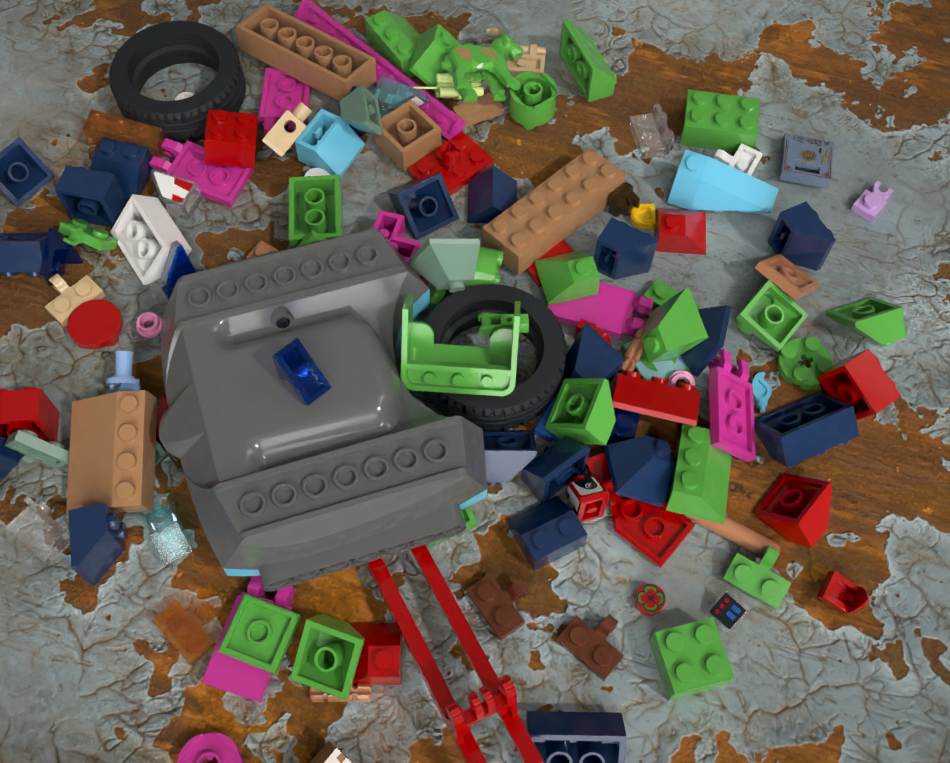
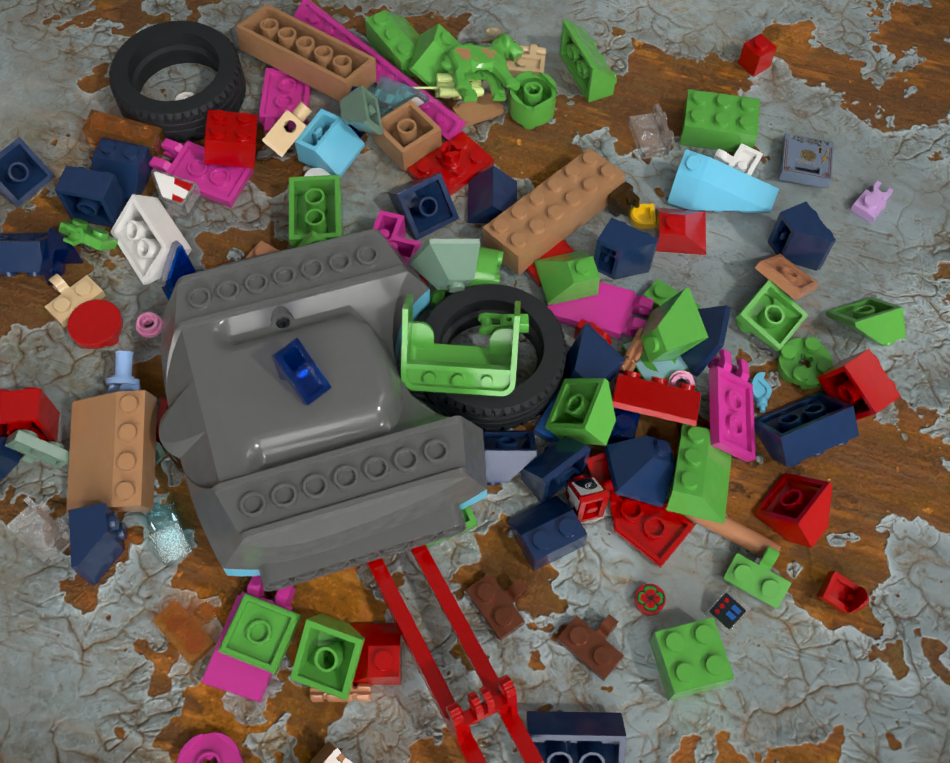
(757, 55): none -> red brick

